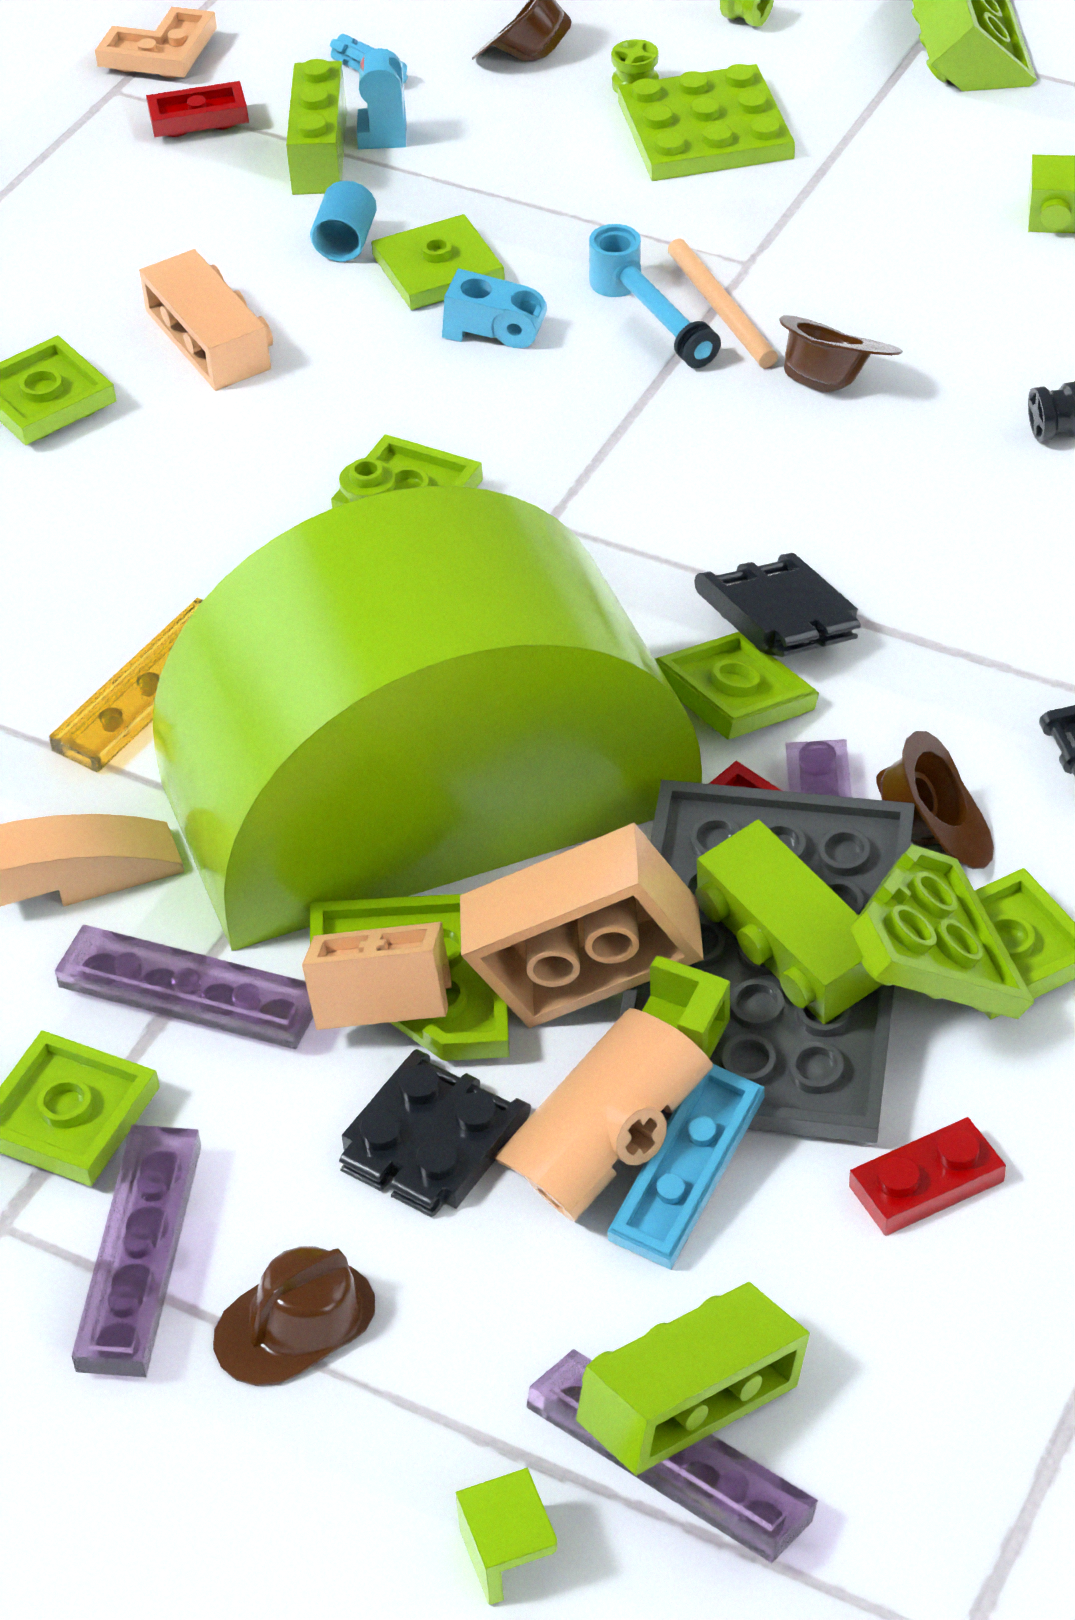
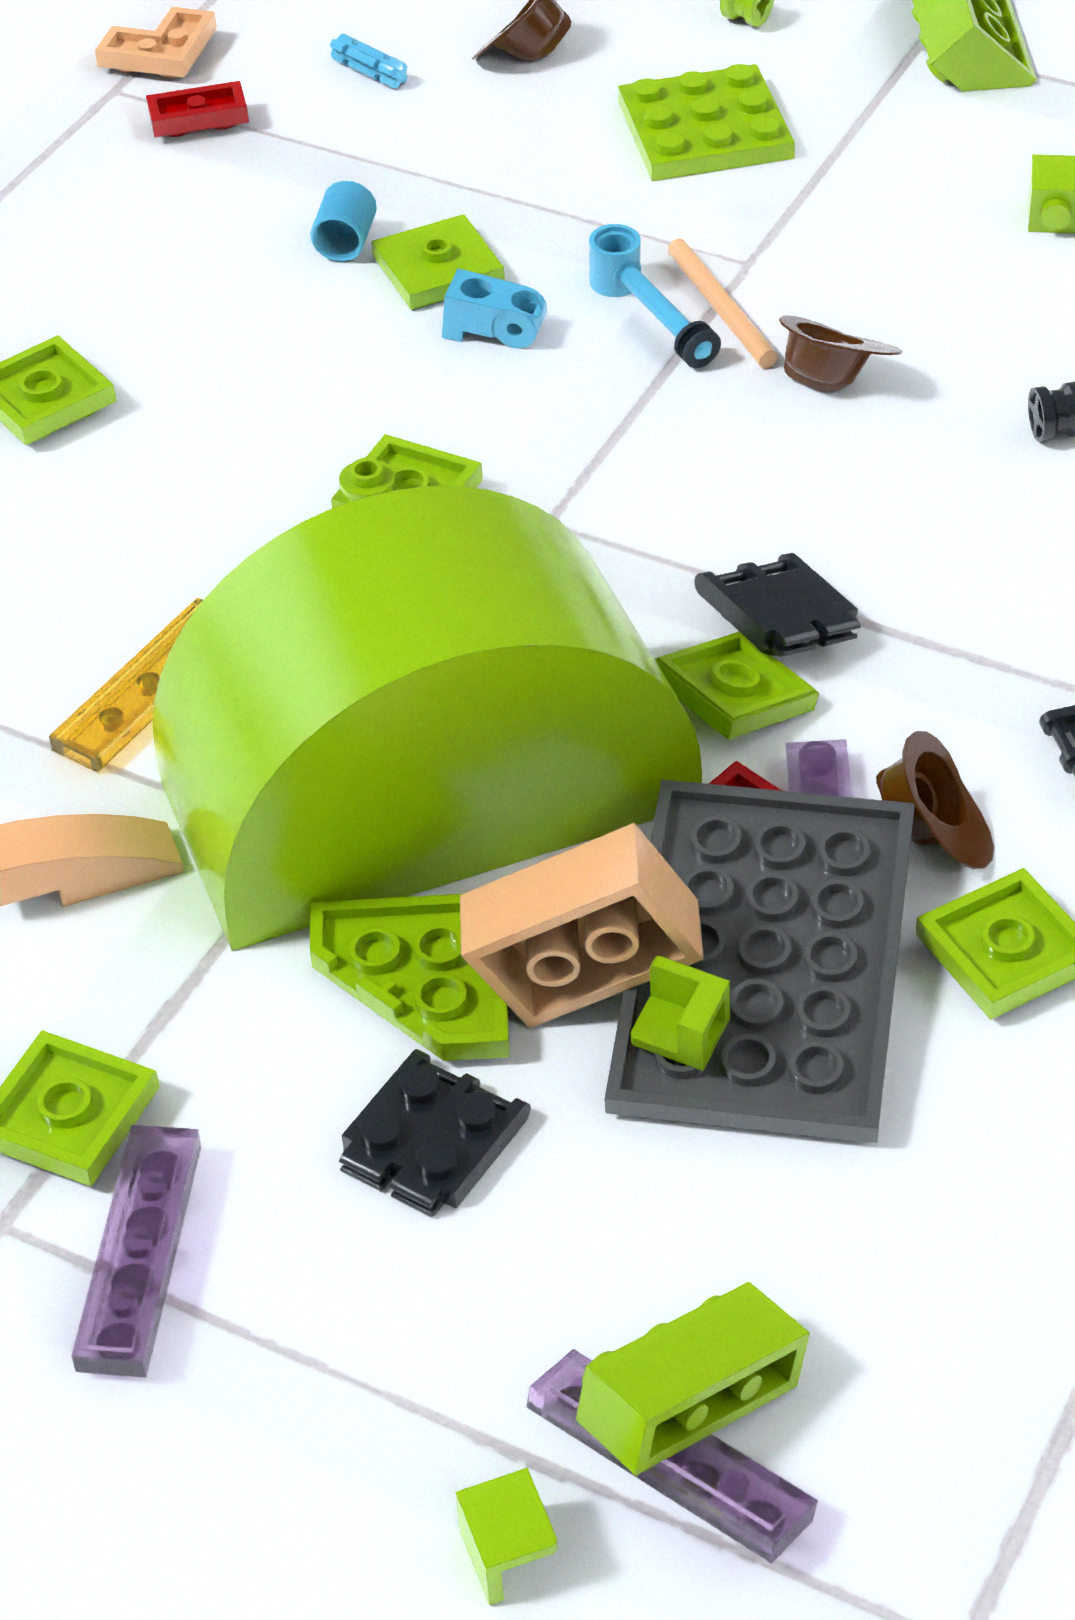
(186, 986): clear purple plate -> none
(206, 319): light nougat brick -> none
(293, 1317): reddish brown piece -> none
(316, 126): lime brick -> none
(377, 976): light nougat hinge -> none
(383, 90): medium azure leg -> none
(606, 1111): light nougat panel -> none
(633, 61): lime wheel -> none
(687, 1167): medium azure tile -> none
(785, 920): lime brick -> none
(927, 1176): red plate -> none
(936, 938): lime plate -> none

